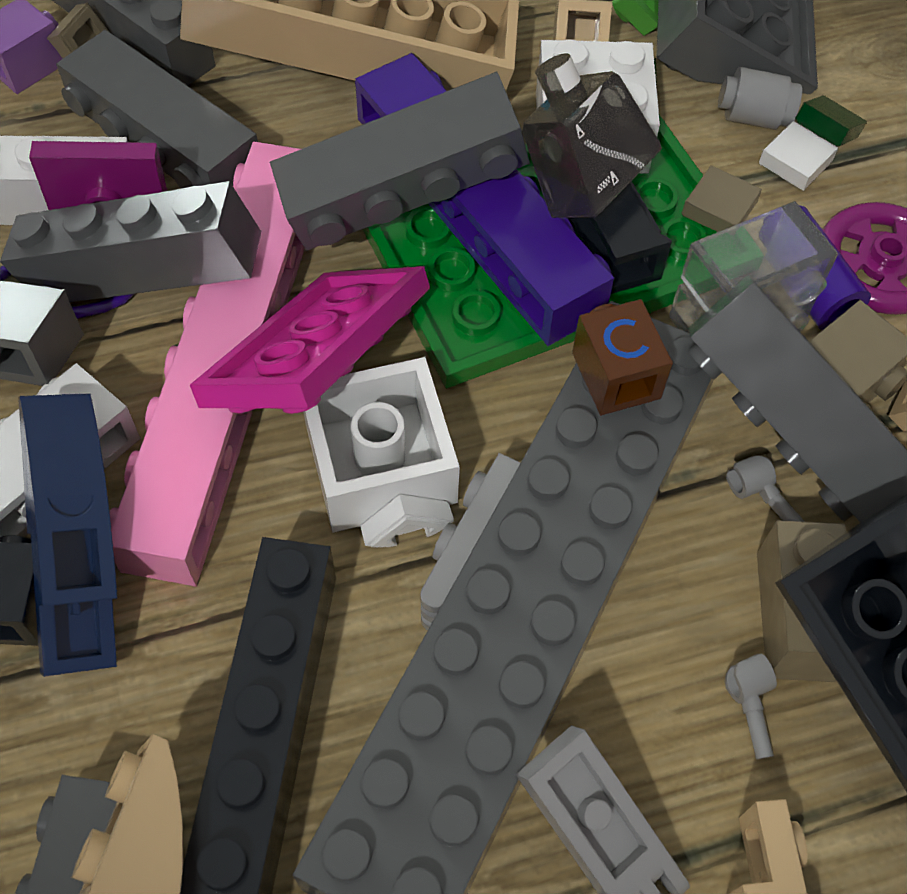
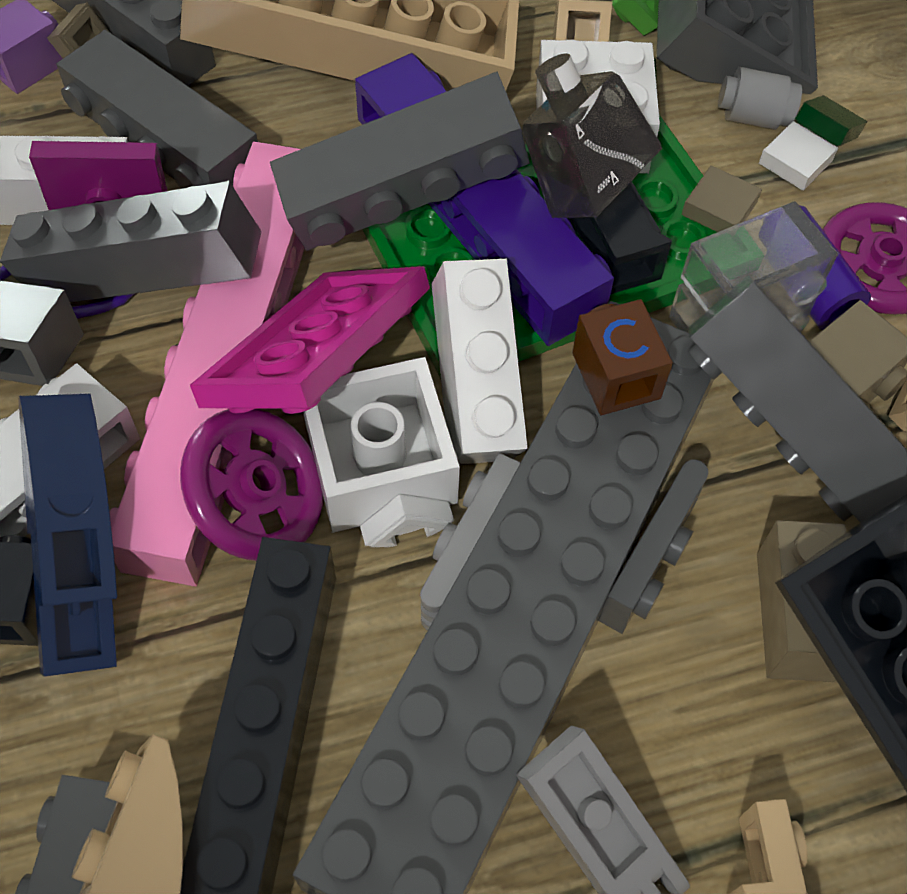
(204, 483): none -> magenta plate
(479, 360): none -> white brick
(662, 541): none -> dark grey hinge
(745, 684): light grey hand -> none
(758, 475): light grey hand -> none

